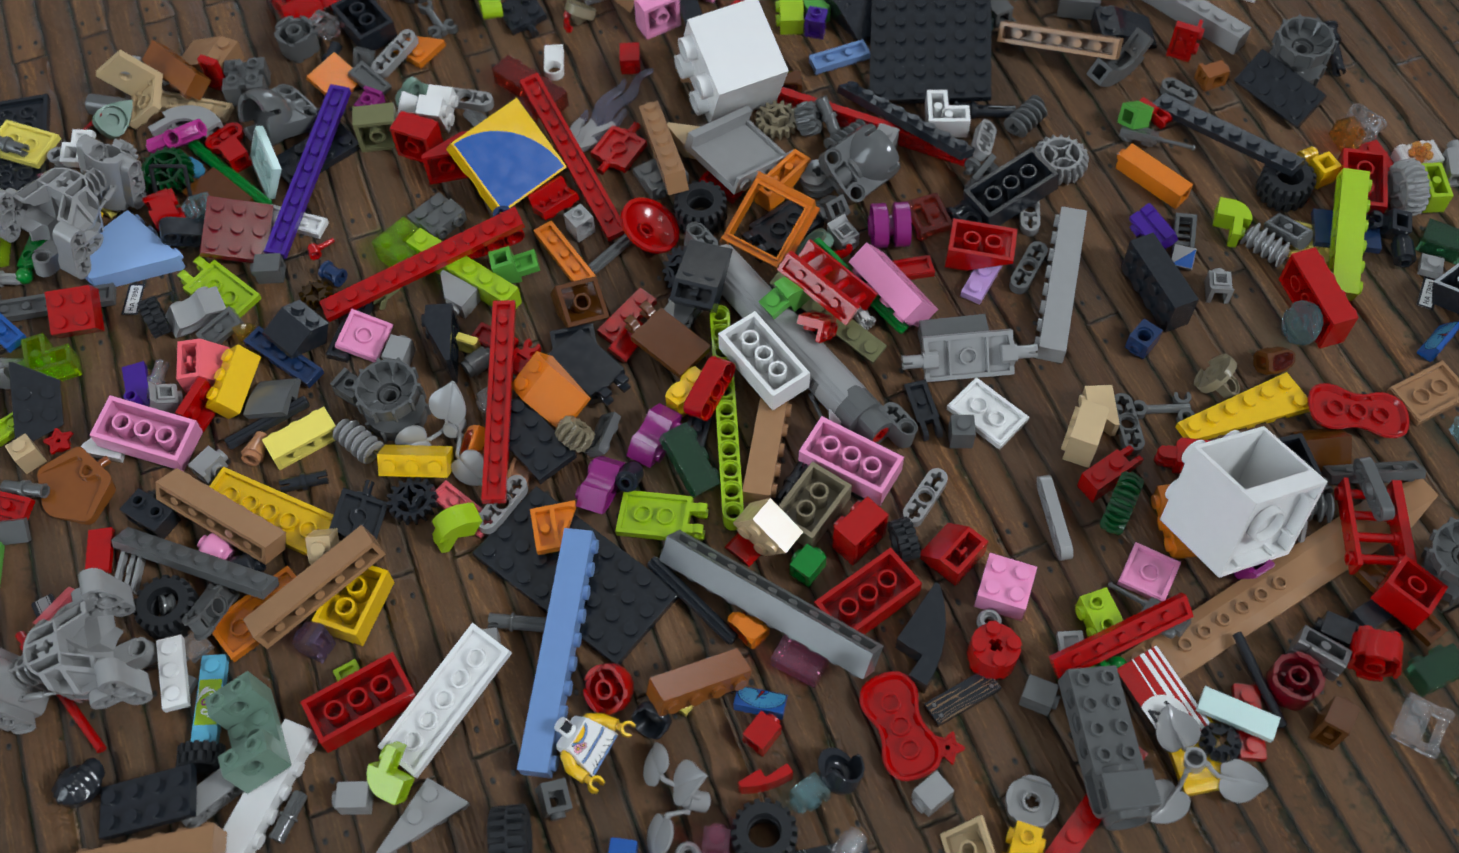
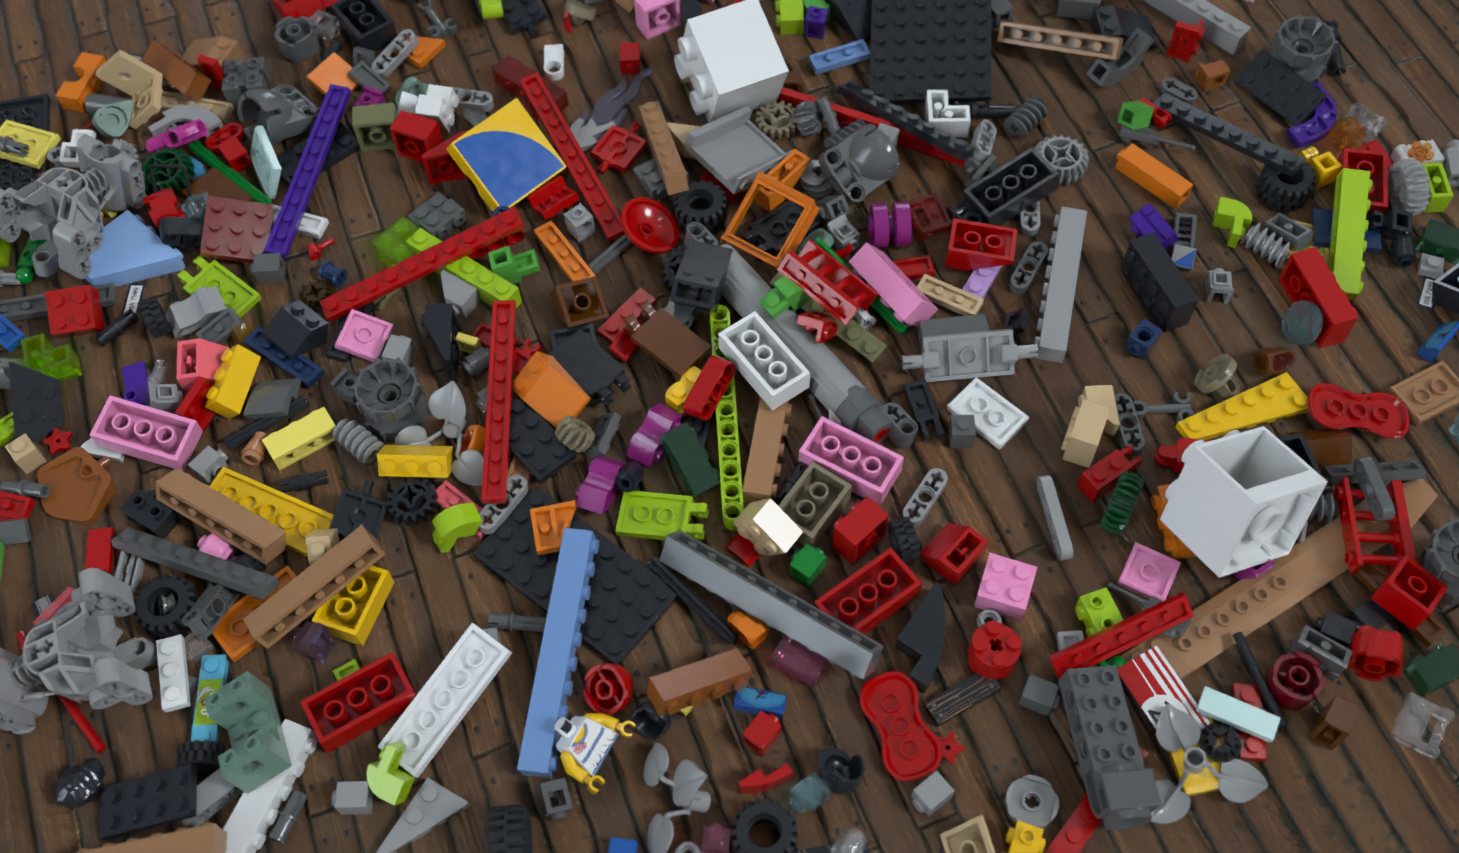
(73, 94): none -> orange arch
(116, 327): none -> black pin
(950, 296): none -> tan plate
(1017, 321): none -> black plate
(1318, 126): none -> dark purple plate

